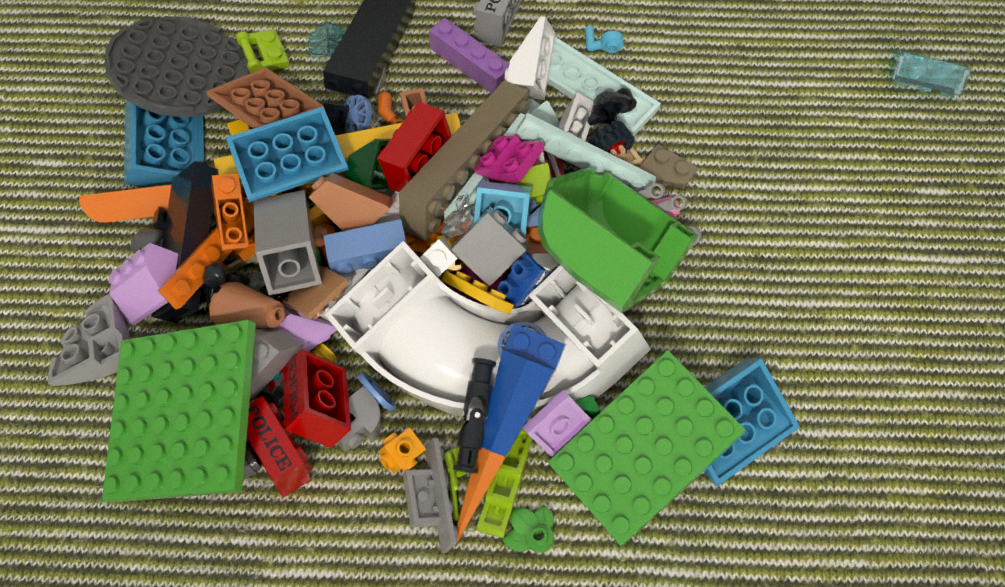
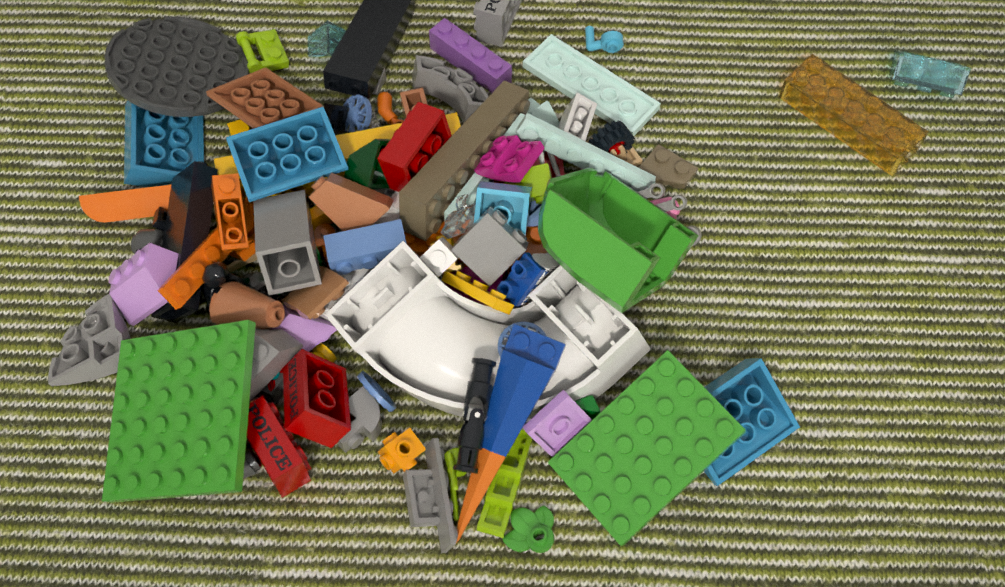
(449, 85): none -> light grey brick
(532, 60): white slope -> none
(609, 105): black animal -> none
(853, 114): none -> clear yellow brick

